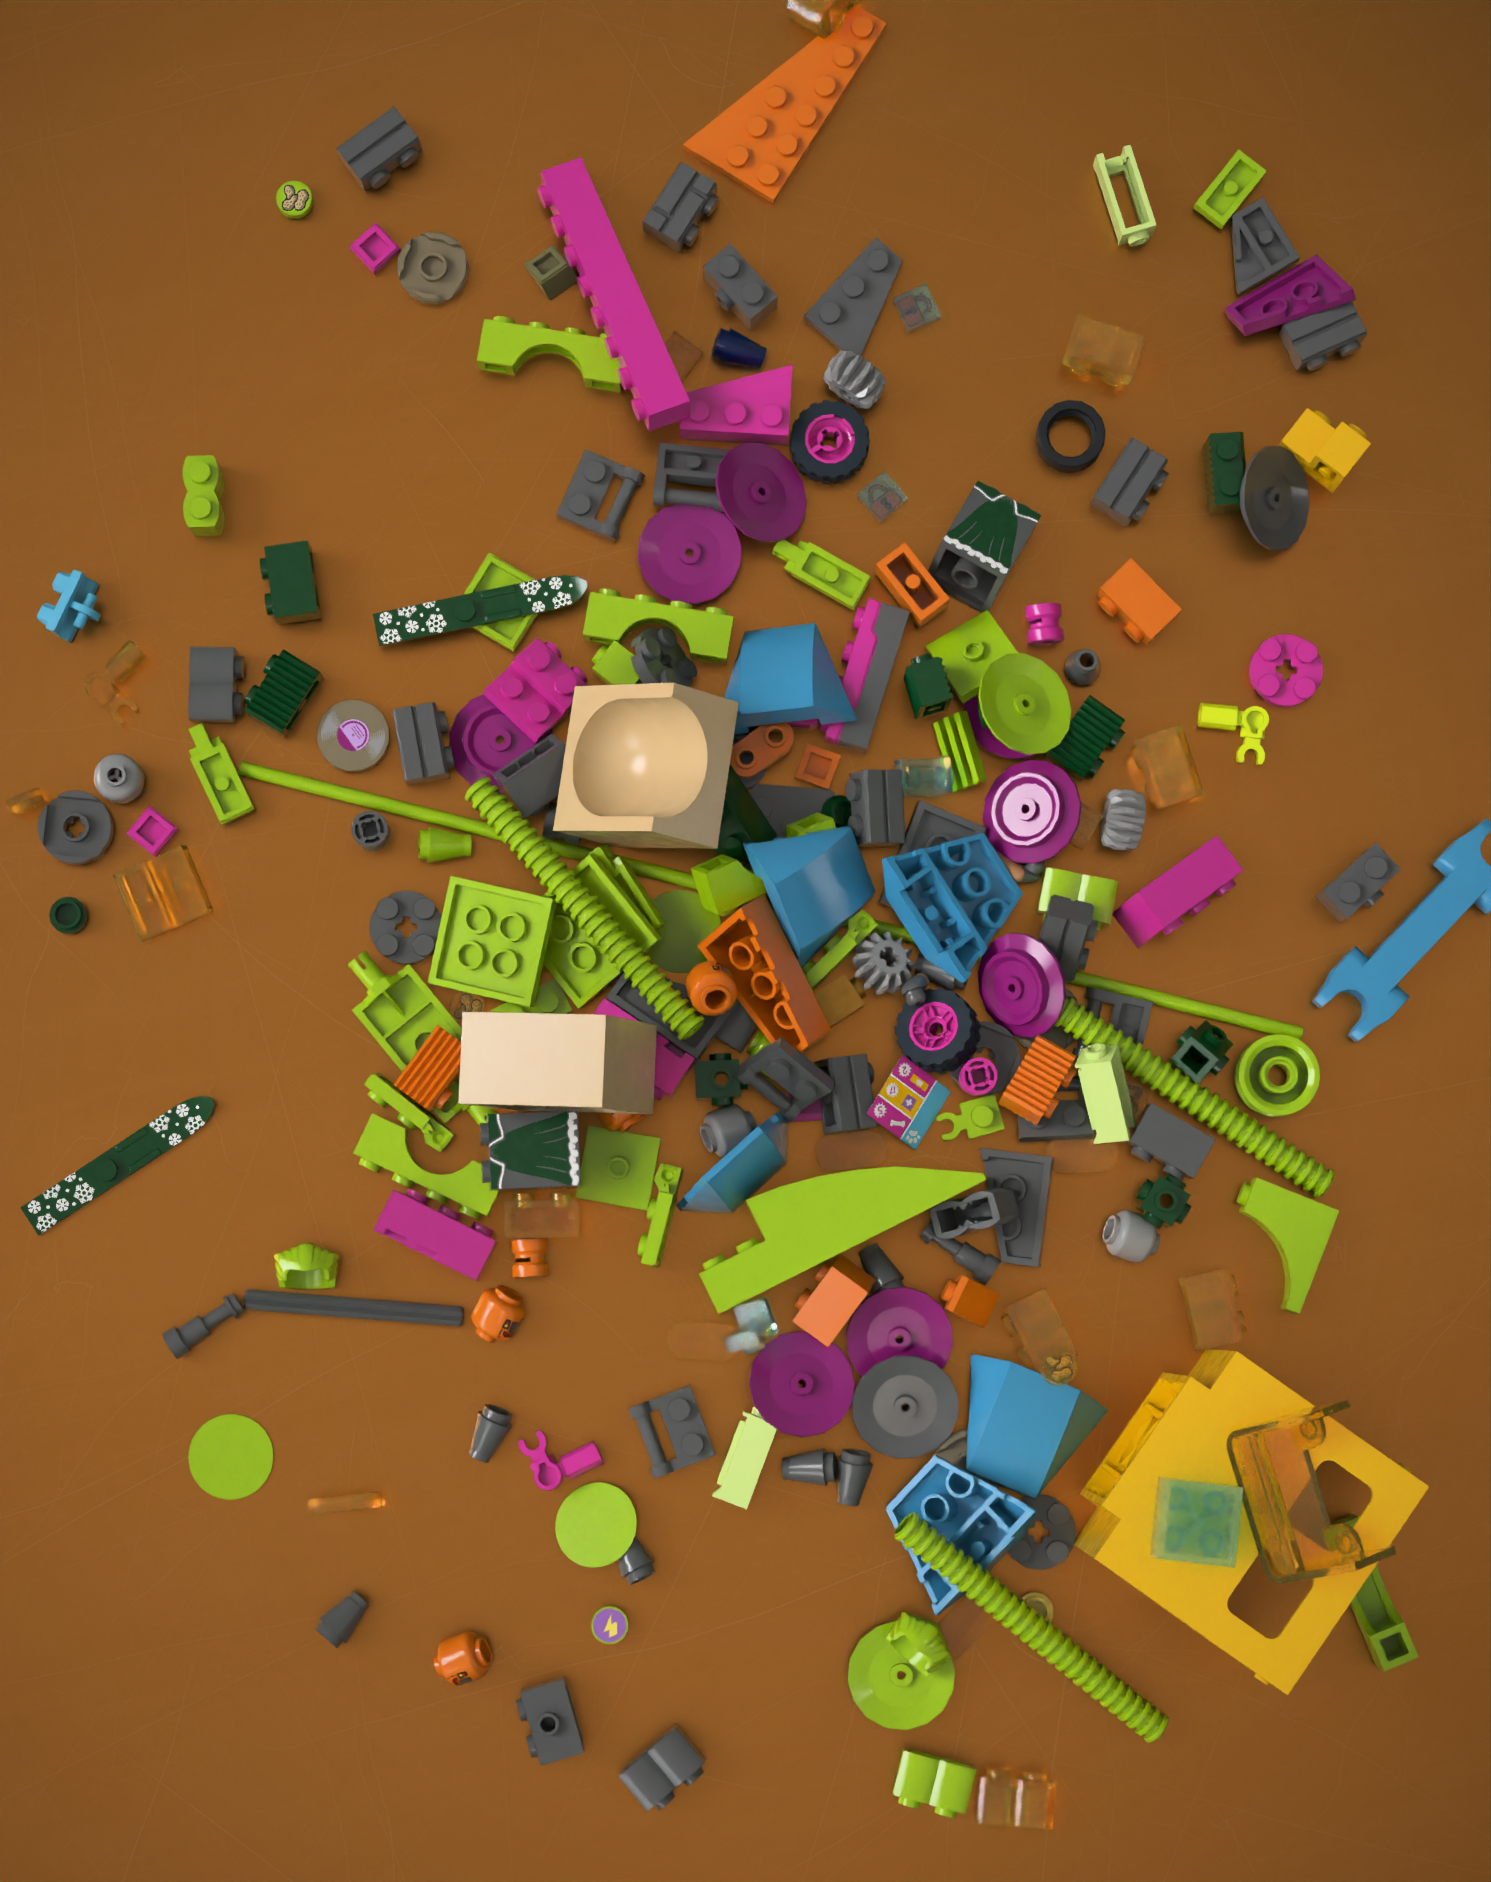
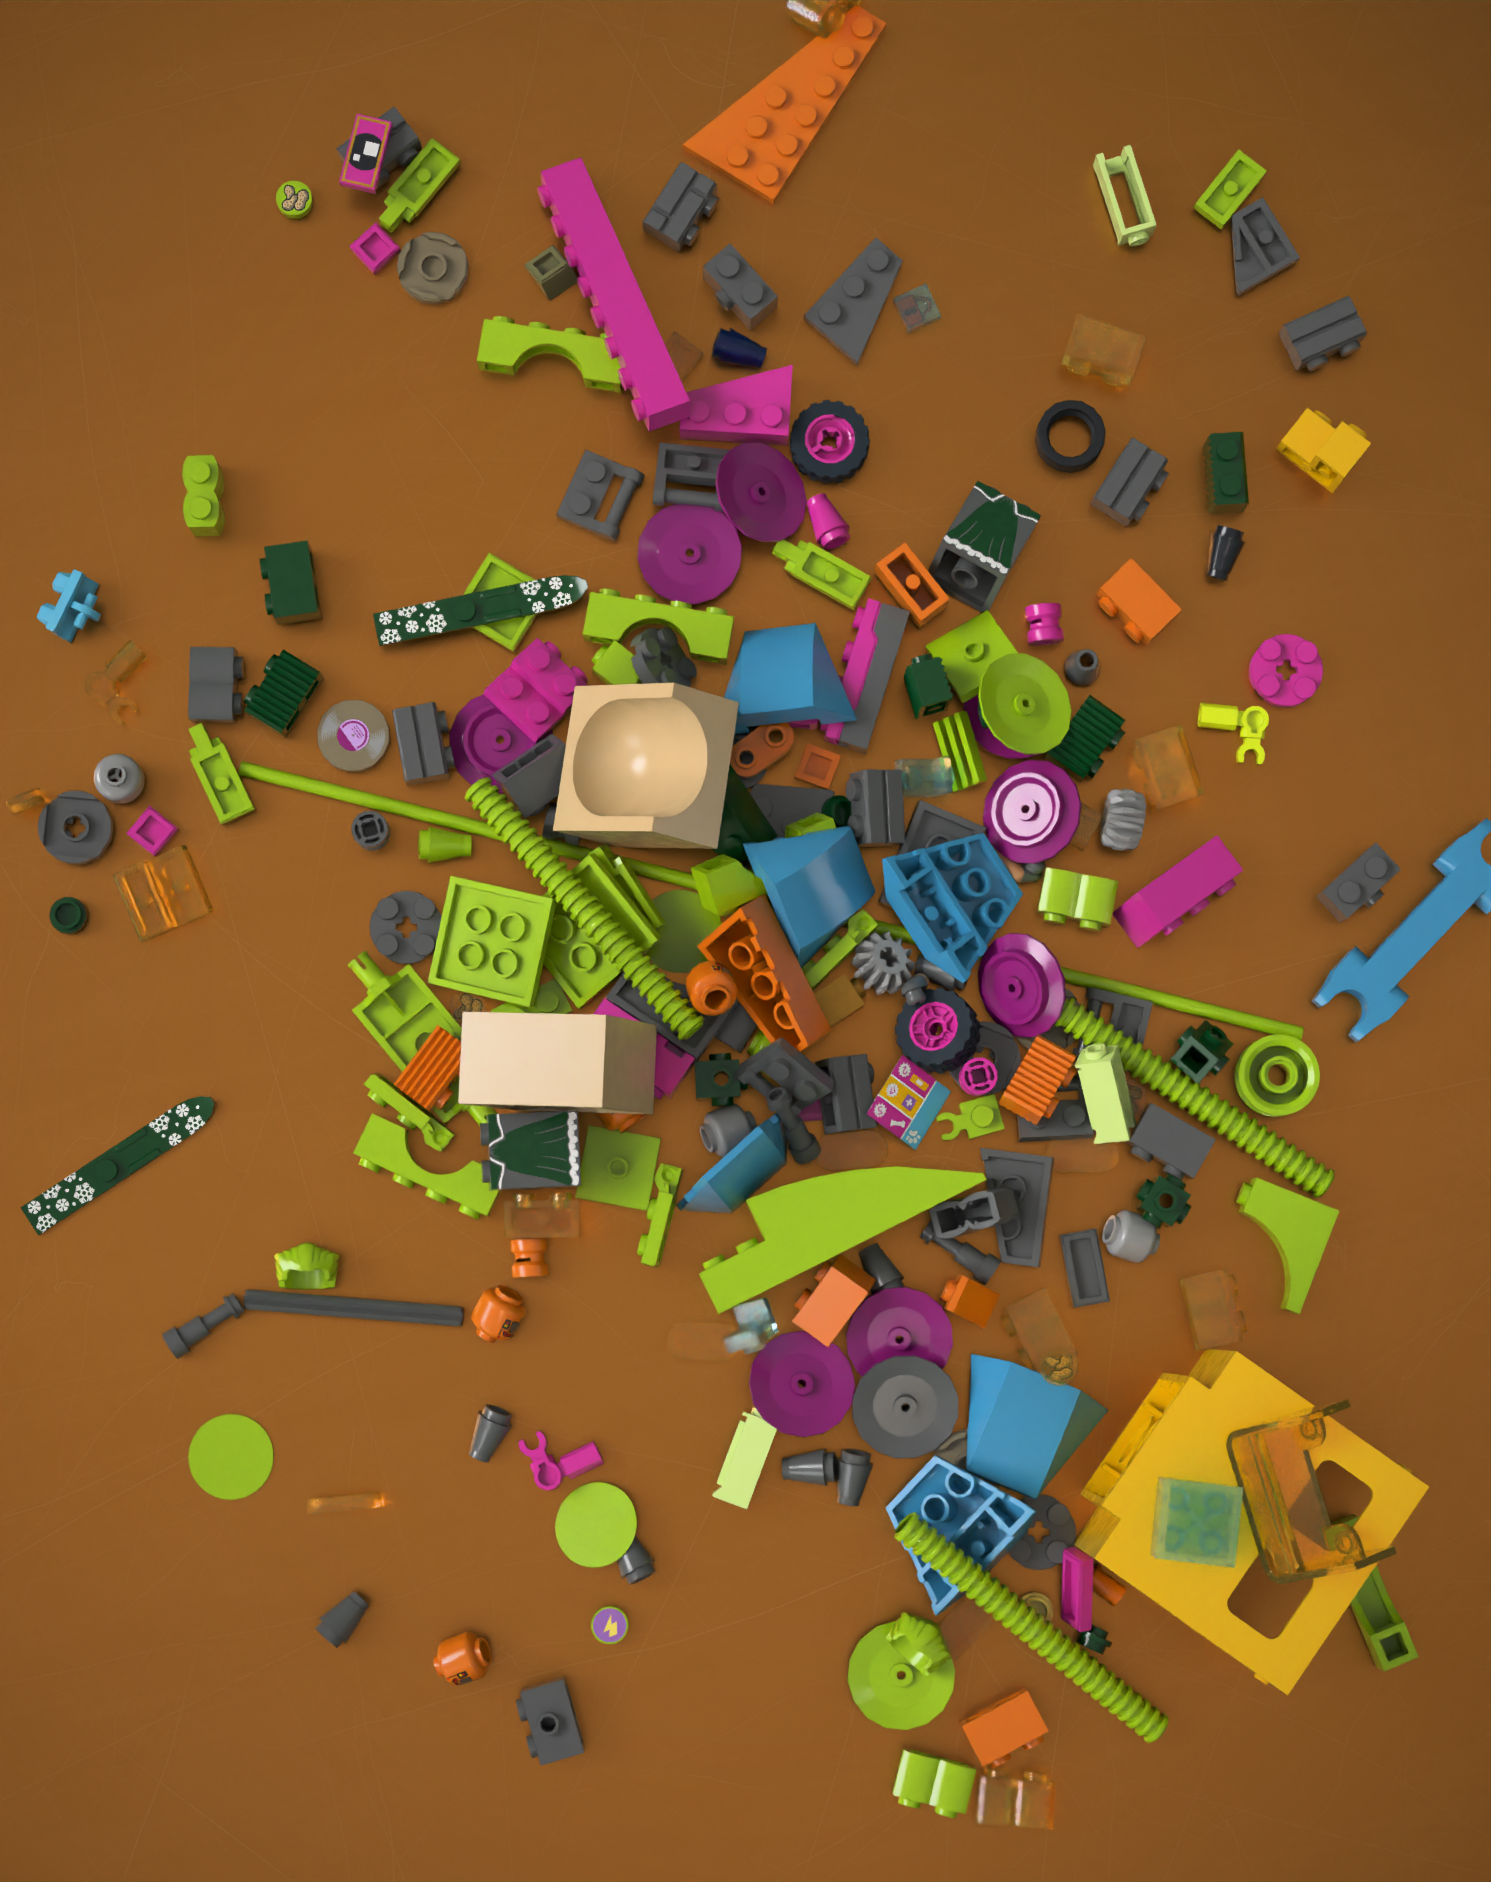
(366, 153): none -> tile
(418, 184): none -> lime hinge
(436, 1233): dark pink wedge -> none
(662, 1769): dark grey brick -> none
(683, 1426): dark grey plate -> none
(802, 1144): none -> dark grey piece
(827, 523): none -> dark pink cone
(854, 379): light grey gear -> none
(882, 497): clear light blue tile -> none
(1004, 1728): none -> orange brick
(1065, 932): dark grey brick -> none
(1077, 1589): none -> dark pink tile
(1084, 1268): none -> dark grey tile
(1094, 1639): none -> dark green plate
(1106, 1586): none -> orange pin
(1223, 551): none -> black cone
(1274, 498): dark grey piece -> none
(1290, 296): magenta wing -> none

